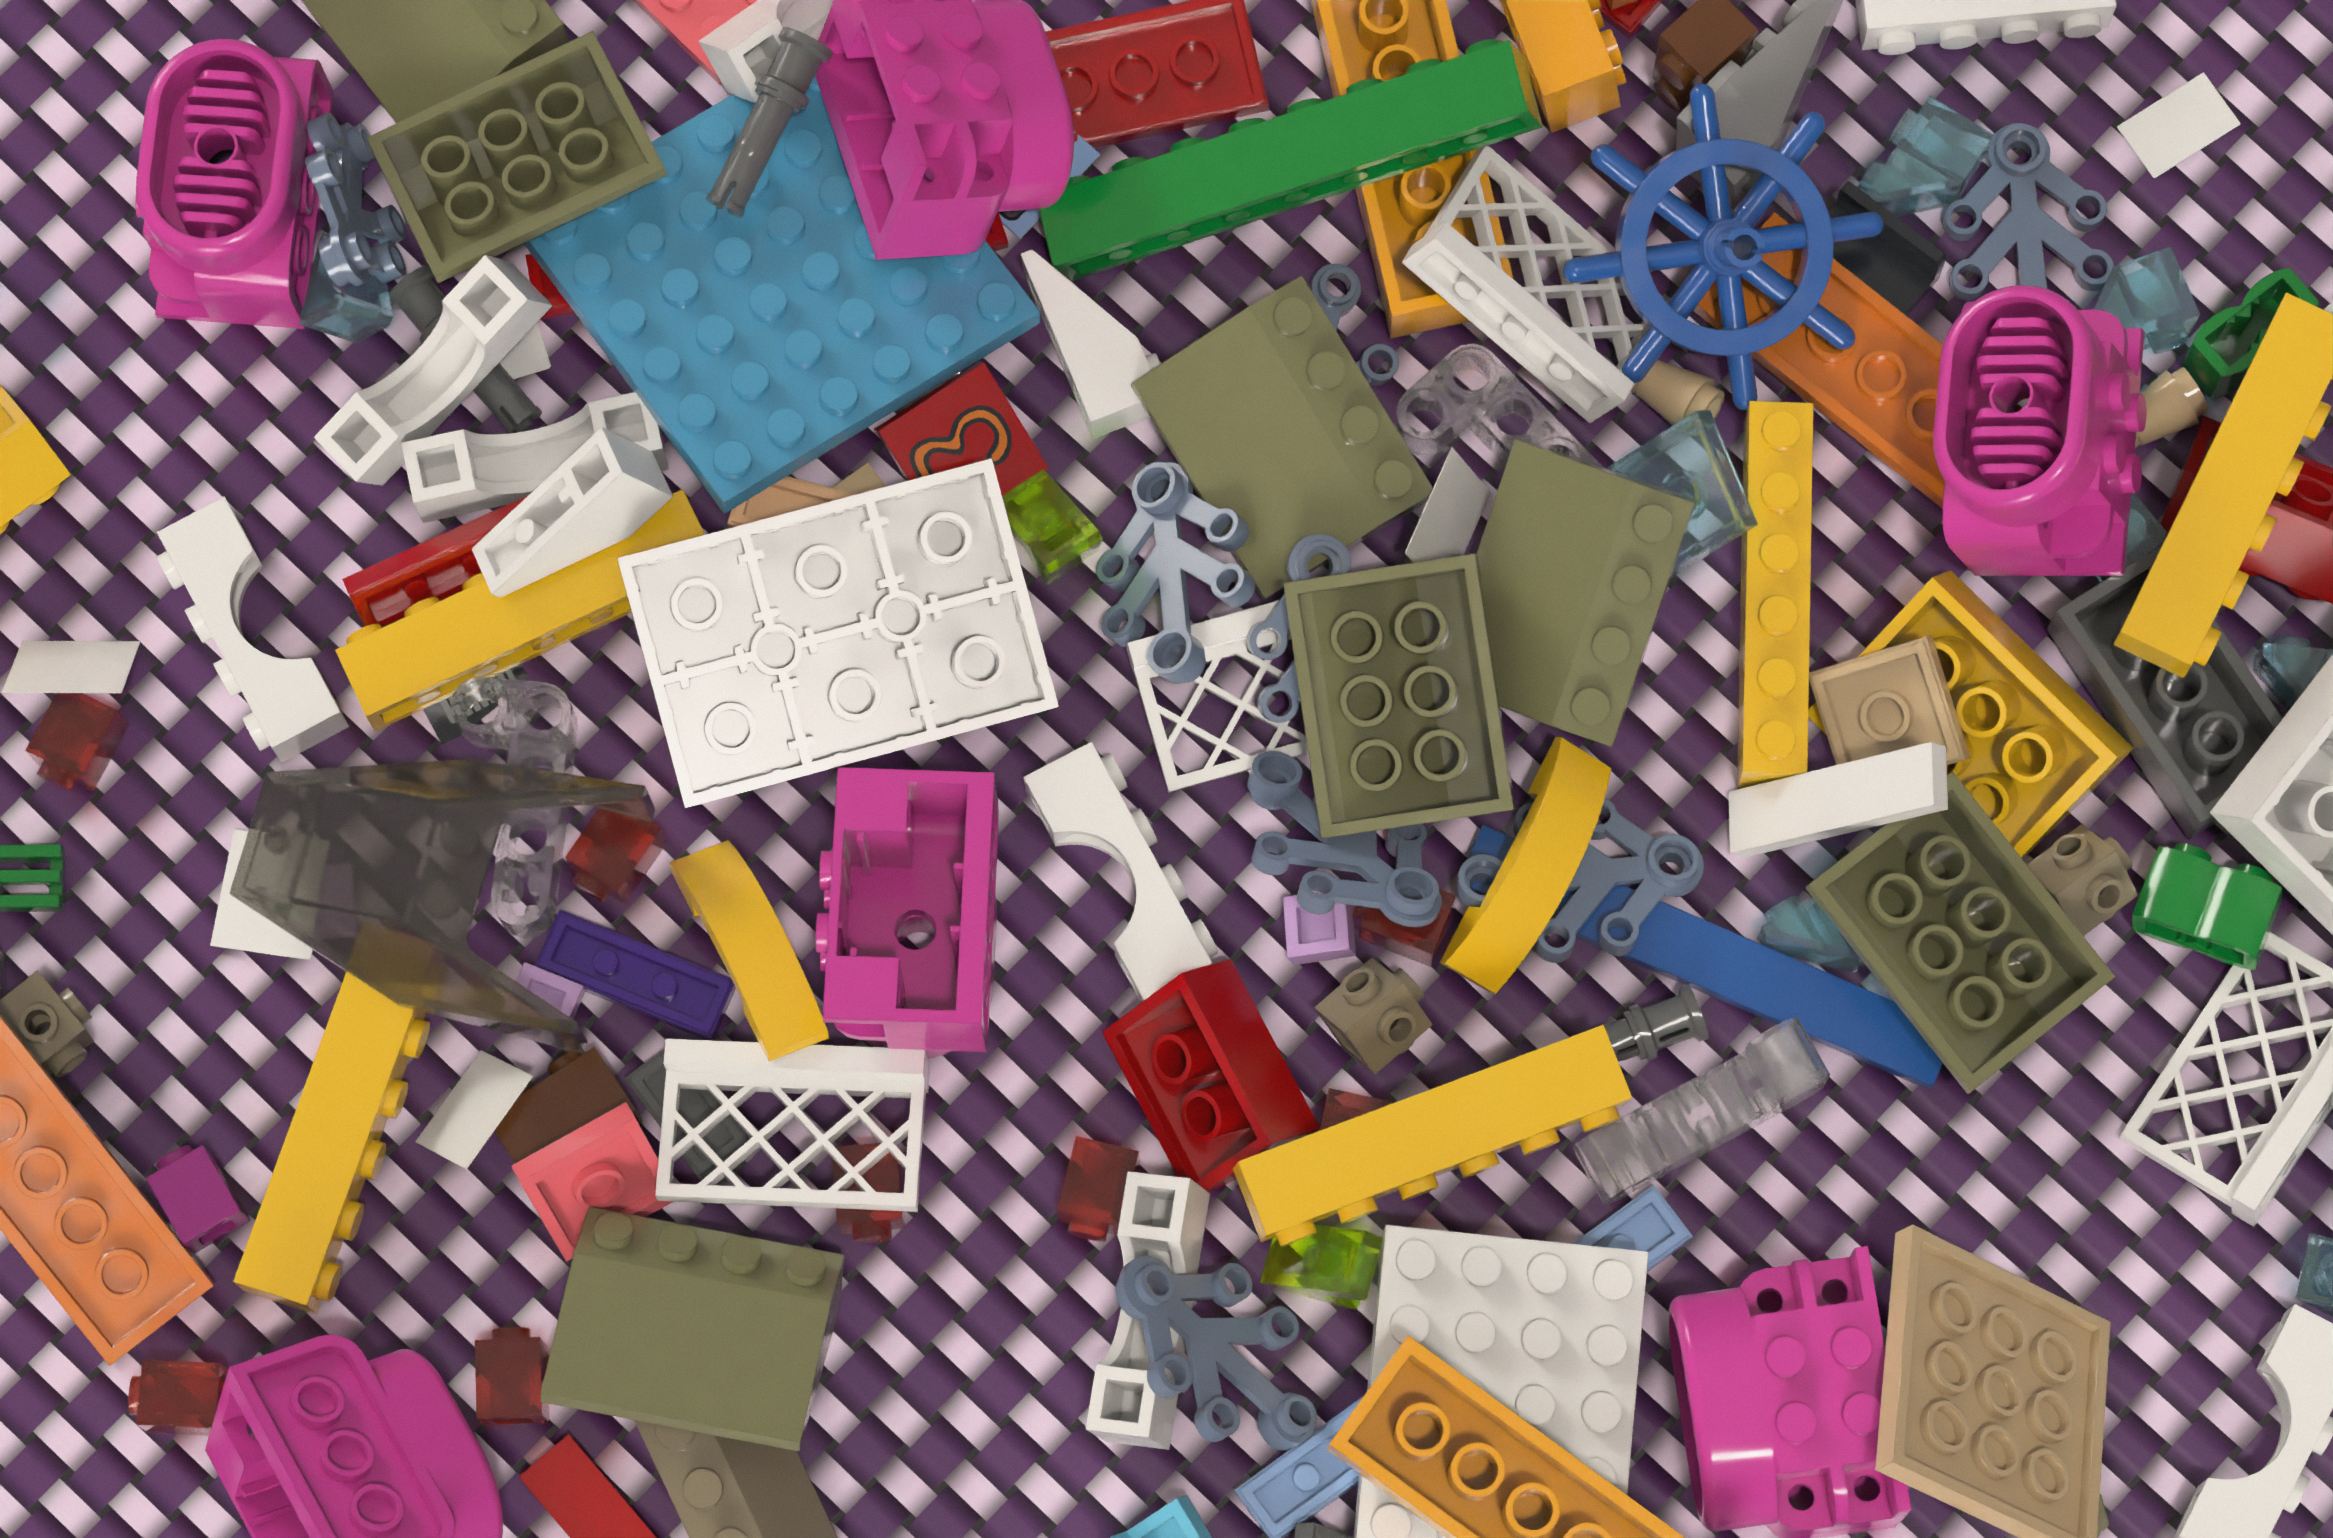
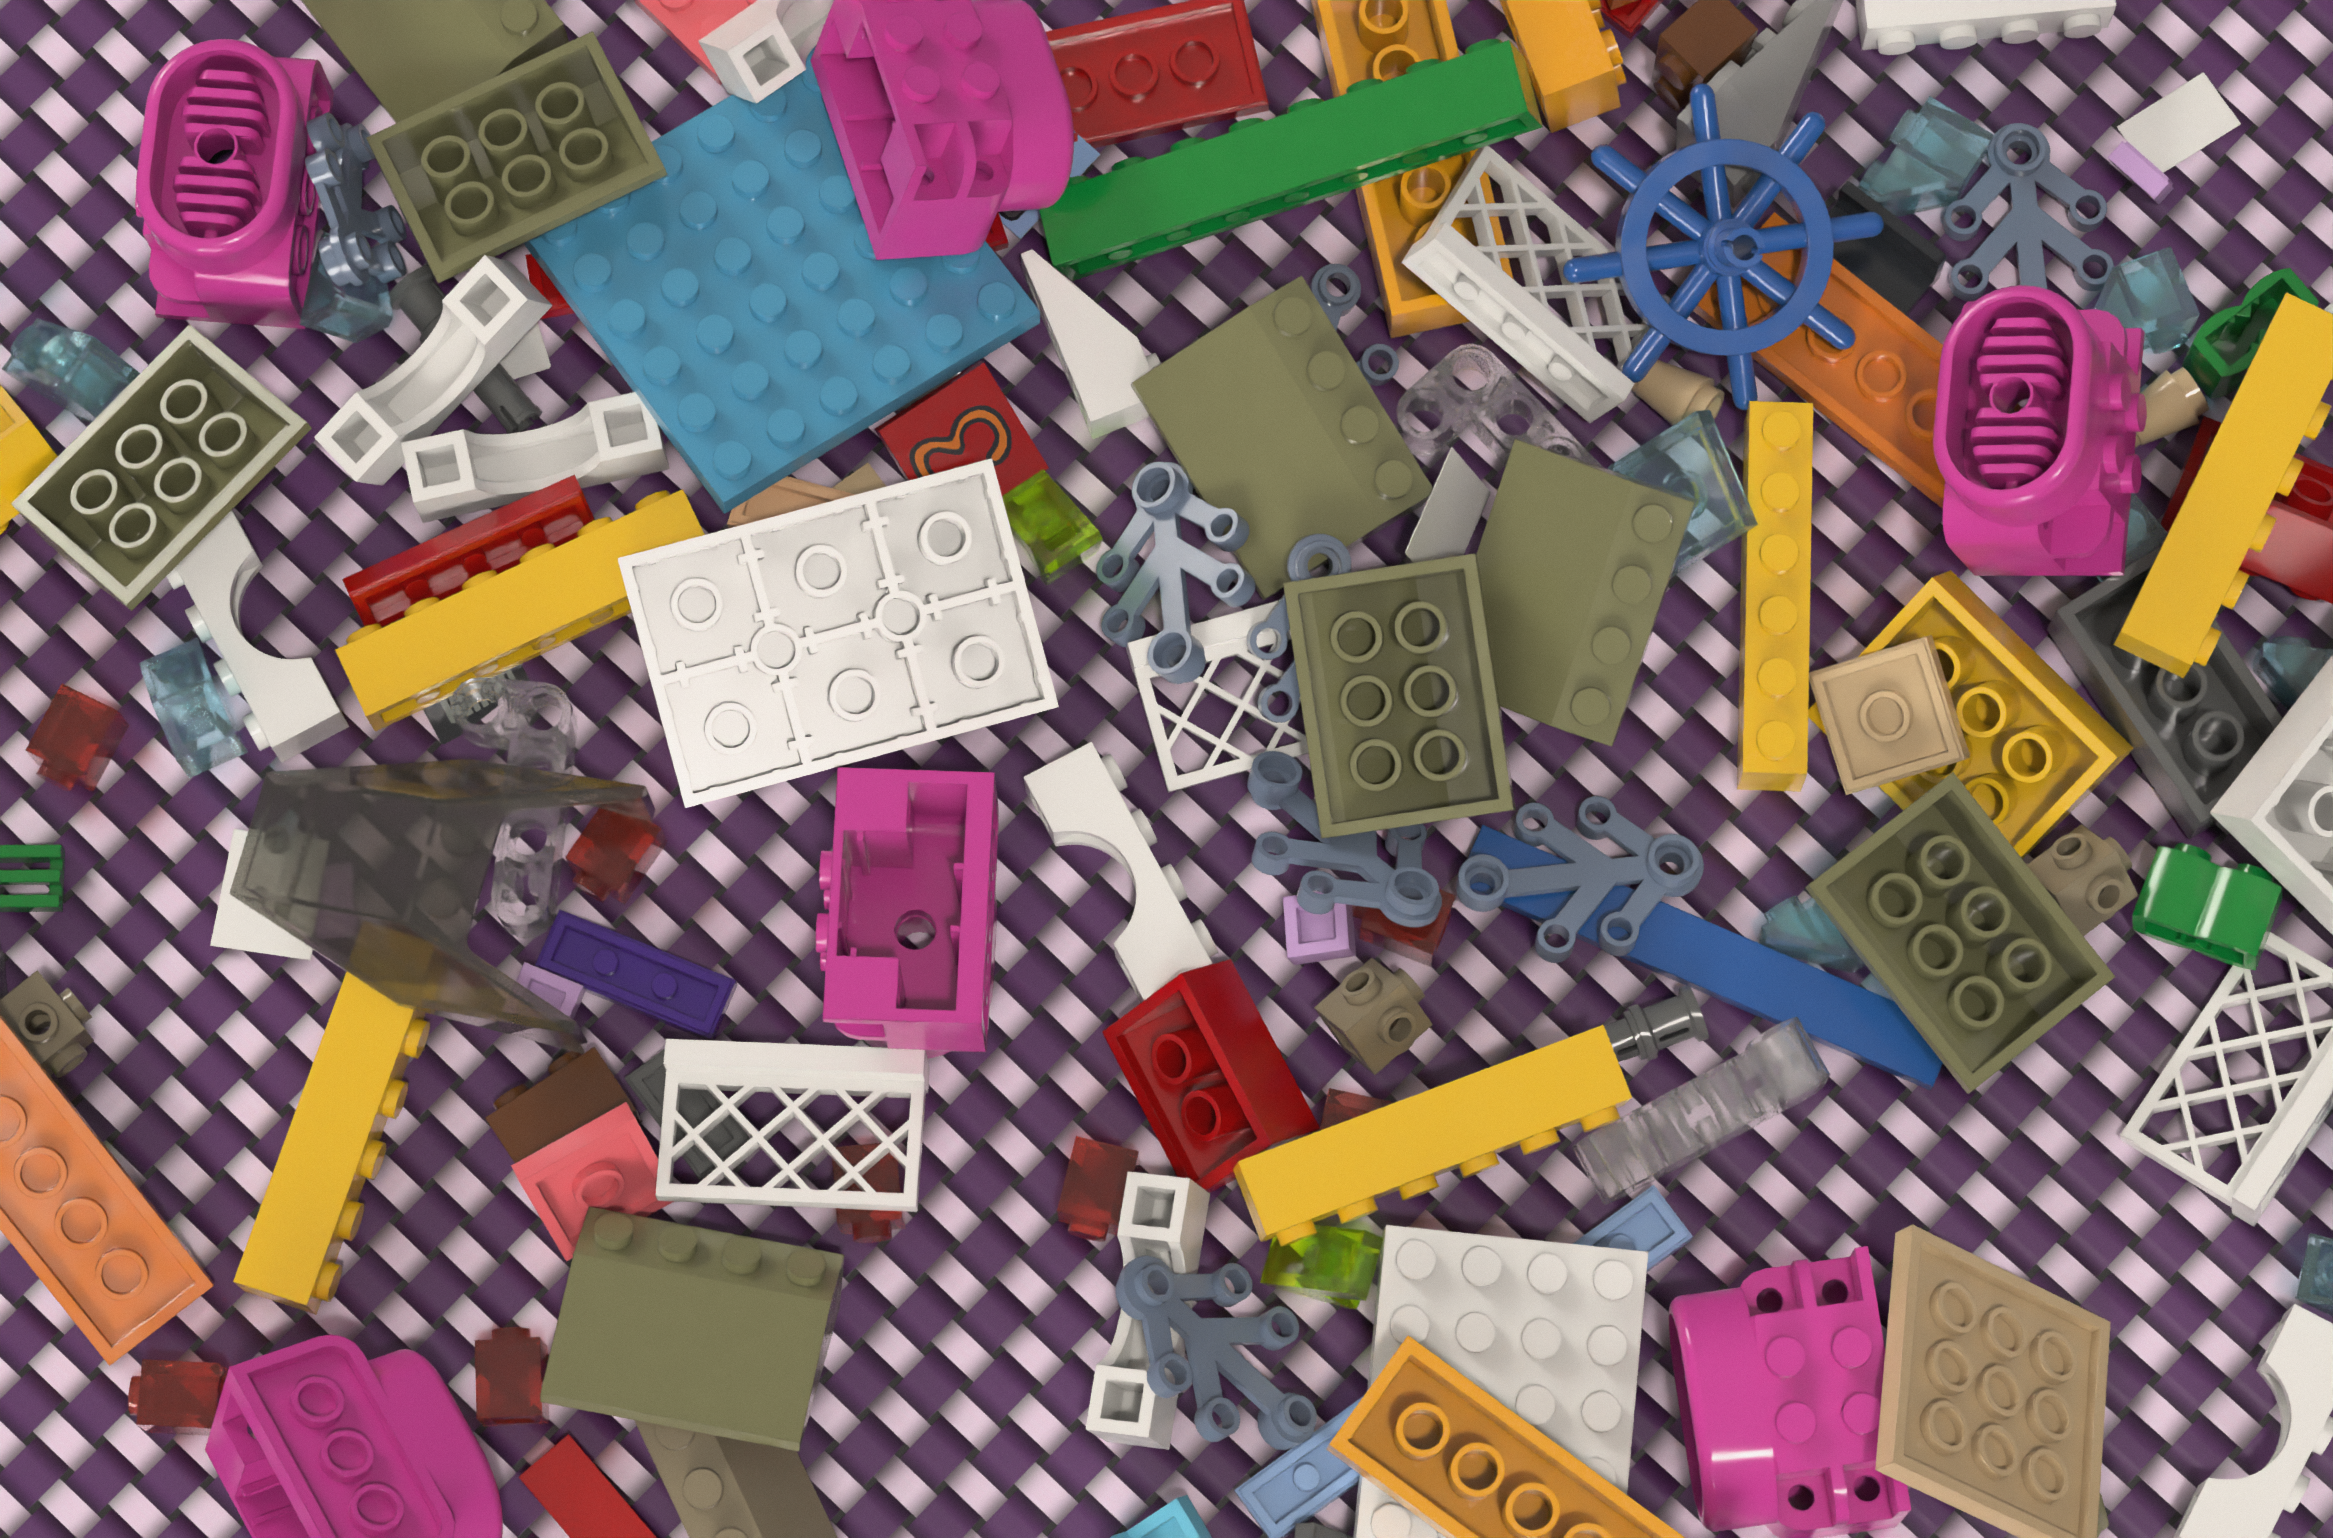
(68, 368): none -> clear light blue slope
(71, 667): white sticker -> none
(160, 468): none -> olive slope
(192, 708): none -> clear light blue slope
(196, 1197): magenta brick -> none
(474, 1109): white sticker -> none
(577, 511): white slope -> none
(752, 948): yellow slope -> none
(780, 95): dark grey pin -> none
(1535, 870): yellow slope -> none
(1838, 800): white tile -> none
(2141, 171): none -> lavender tile

